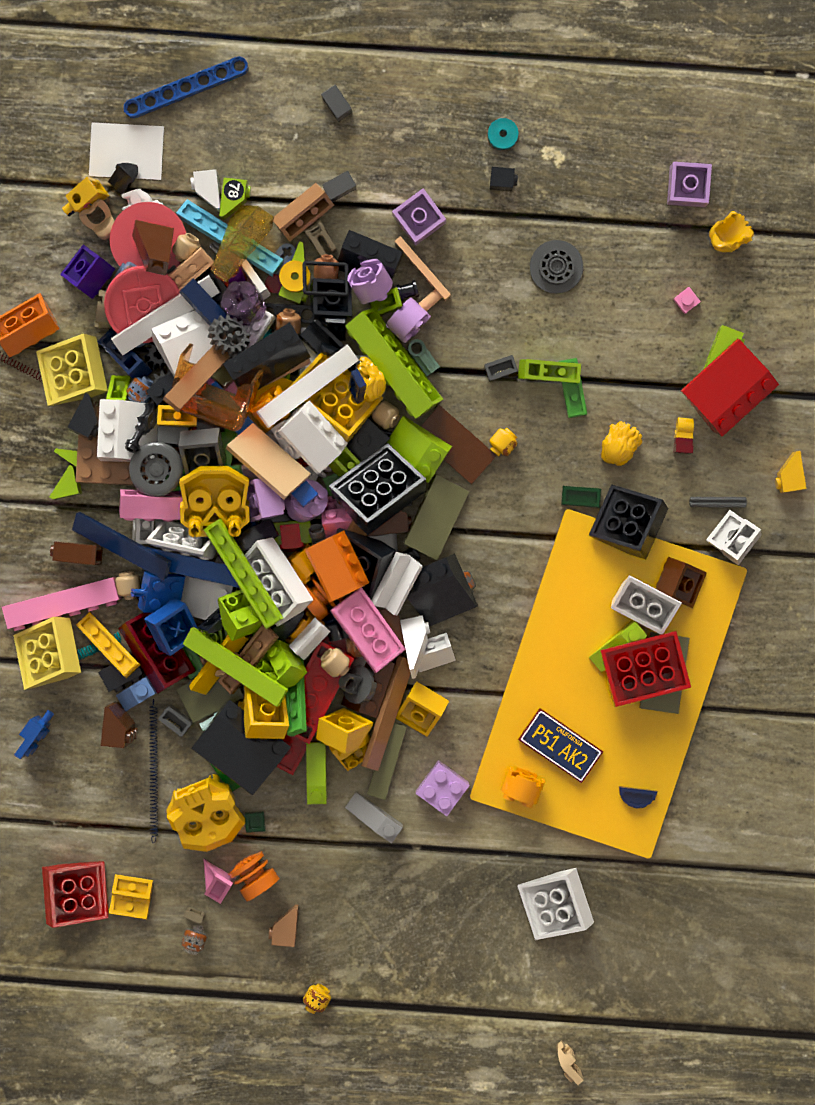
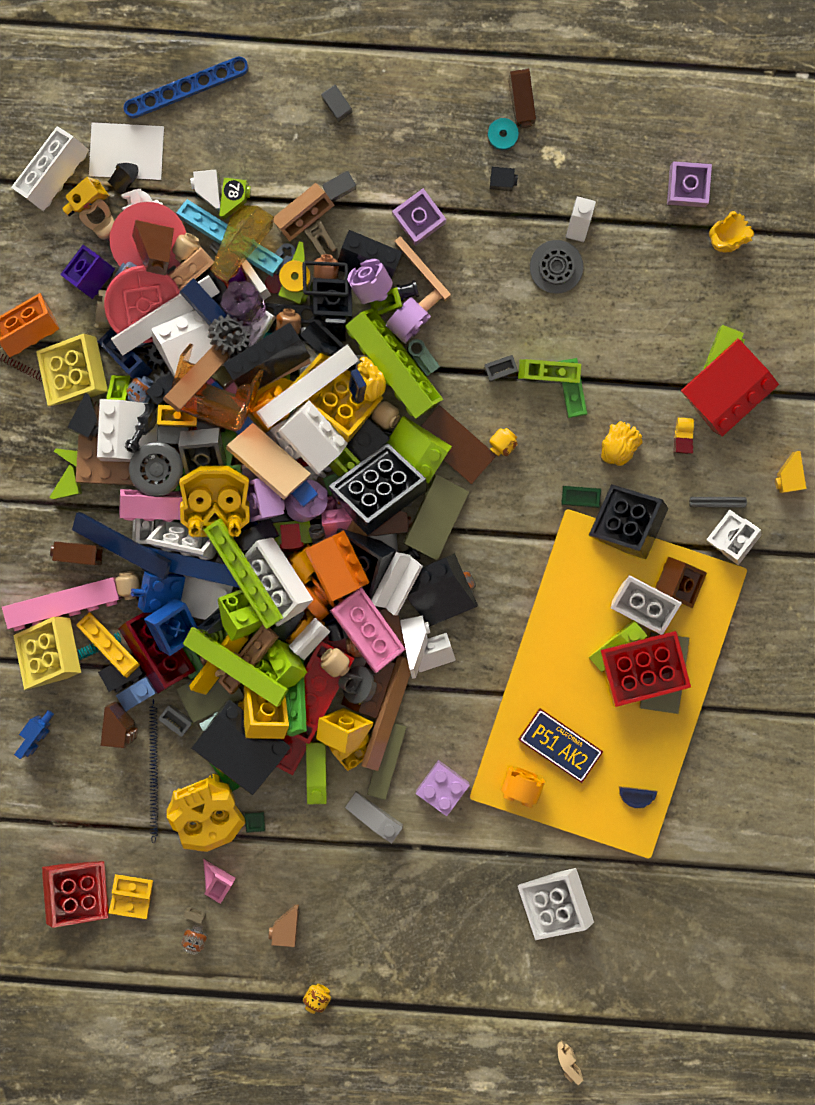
(50, 168): none -> white slope
(253, 876): orange wheel -> none
(422, 709): yellow slope -> none
(522, 98): none -> reddish brown slope
(580, 219): none -> white slope
(686, 300): bright pink plate -> none

